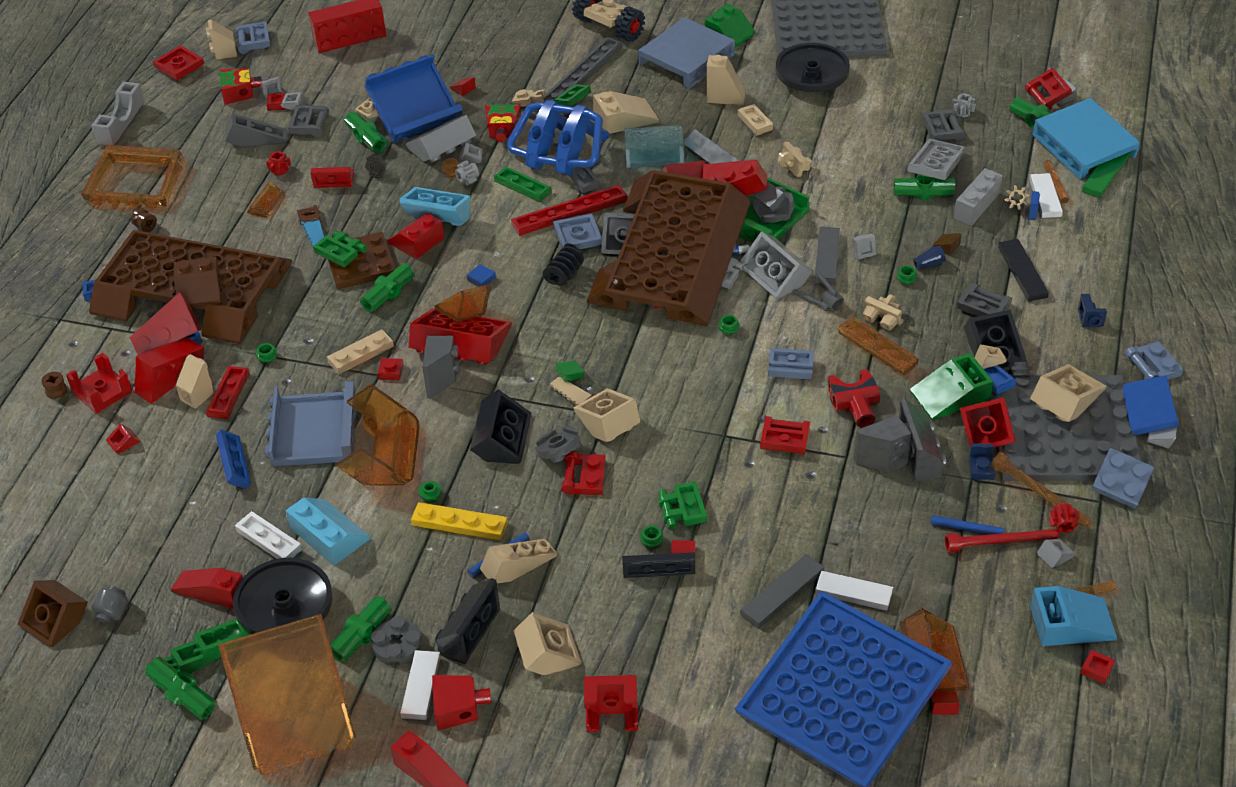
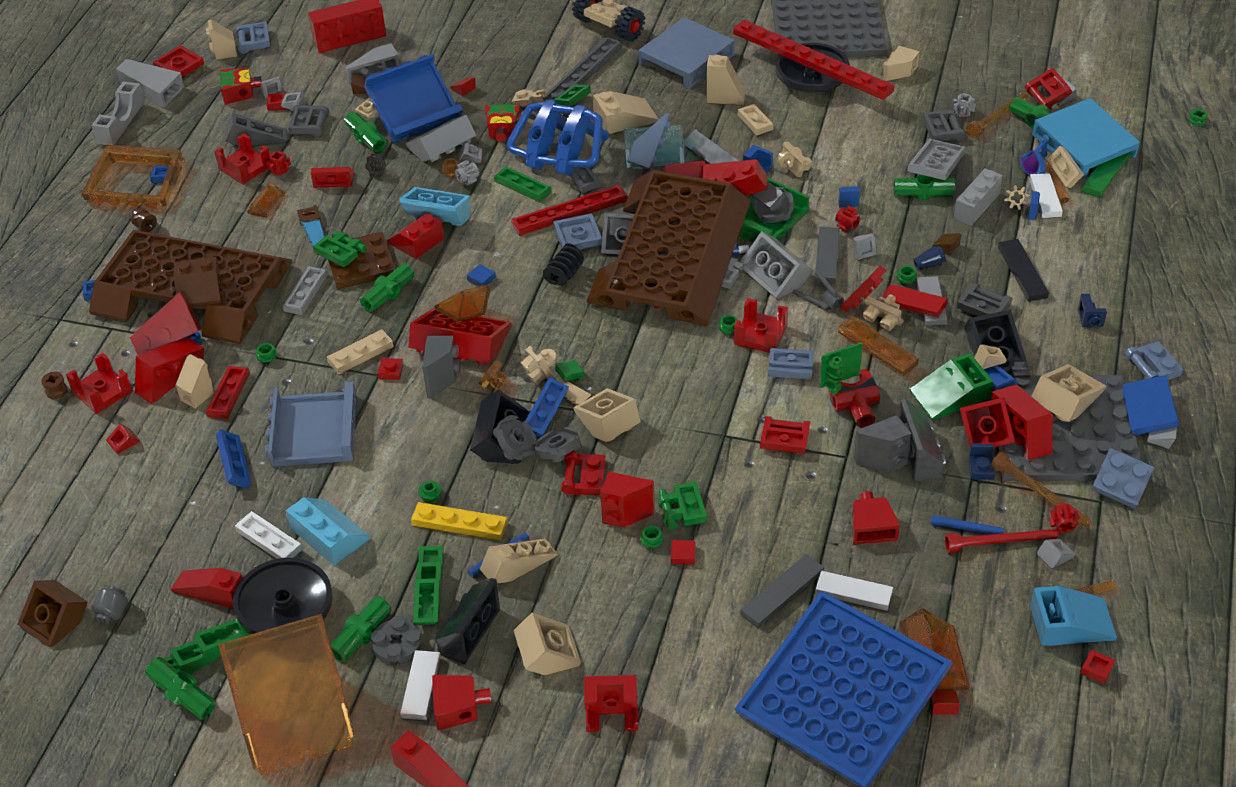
(157, 83): none -> light grey slope
(158, 174): none -> blue tile
(245, 162): none -> red panel
(305, 290): none -> light grey tile
(358, 84): none -> reddish brown slope
(374, 61): none -> light grey slope
(394, 441): clear orange windscreen -> none
(428, 585): none -> green slope
(492, 375): none -> clear orange tile
(506, 433): none -> dark grey plate
(538, 365): none -> tan hips
(546, 406): none -> blue plate
(626, 499): none -> red slope
(645, 146): none -> sand blue slope
(658, 565): black tile -> none
(731, 23): green slope -> none
(760, 330): none -> red panel
(763, 156): none -> blue panel
(814, 60): none -> red plate
(840, 366): none -> green hinge
(847, 218): none -> red gear
(849, 196): none -> blue tile
(864, 289): none -> red plate
(873, 520): none -> red torso
(900, 64): none -> tan slope
(917, 300): none -> red tile
(931, 286): none -> light grey tile
(976, 127): none -> clear orange piece
(1029, 421): none -> red wedge
(1033, 161): none -> blue piece
(1065, 167): none -> tan plate
(1198, 117): none -> green bush

